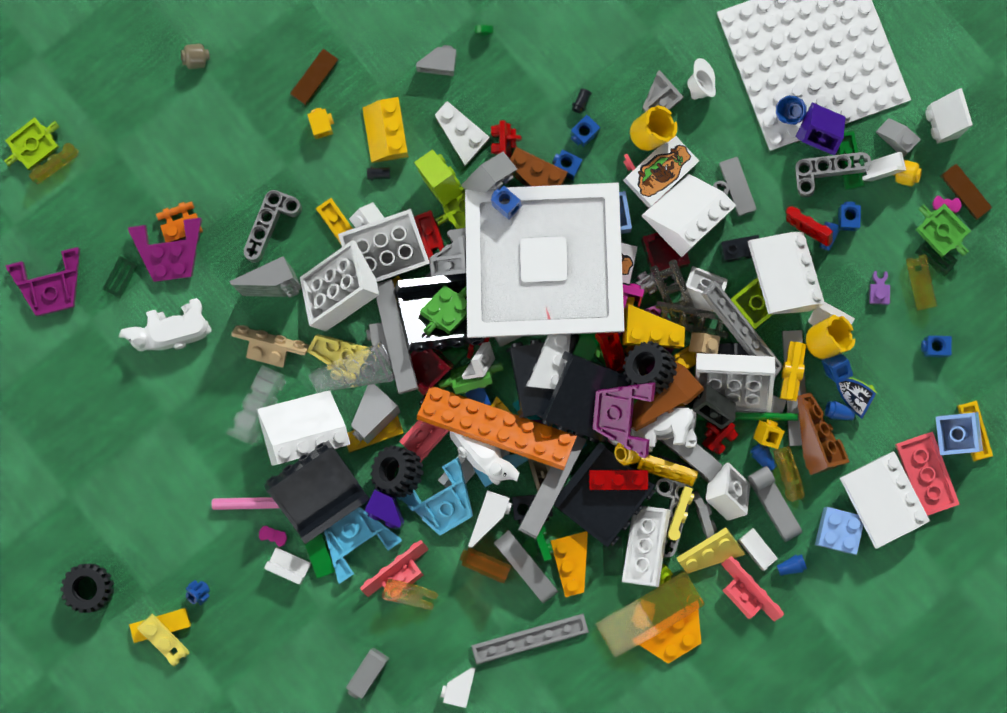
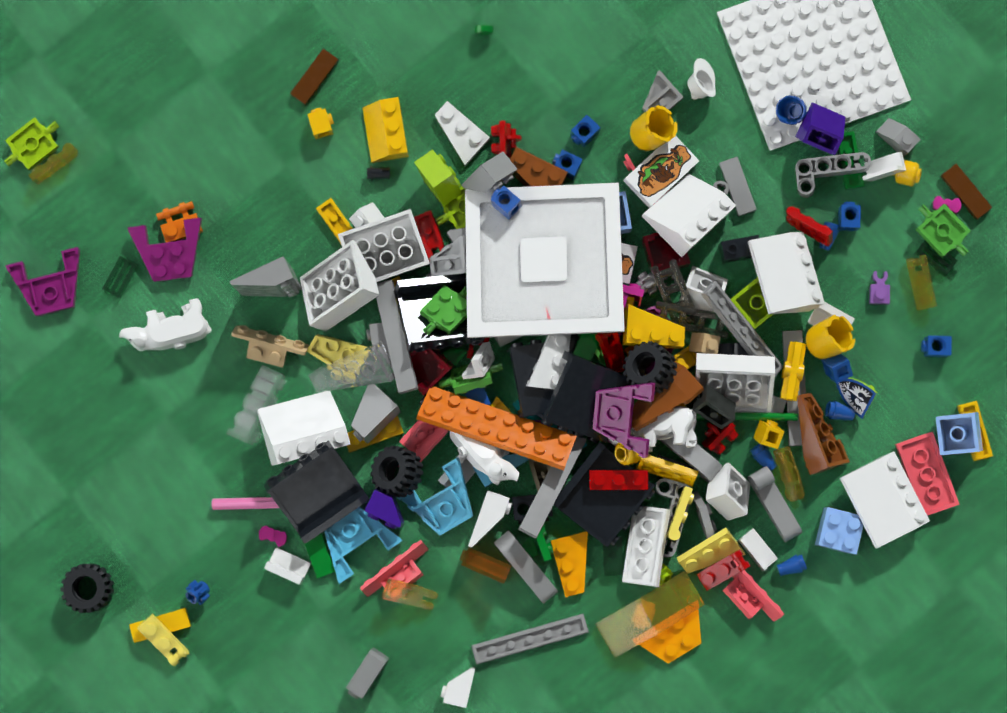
(194, 56): dark tan head -> none
(268, 227): light grey beam -> none
(439, 61): light grey slope -> none
(581, 101): black pin -> none
(722, 570): none -> red plate
(949, 117): white slope -> none

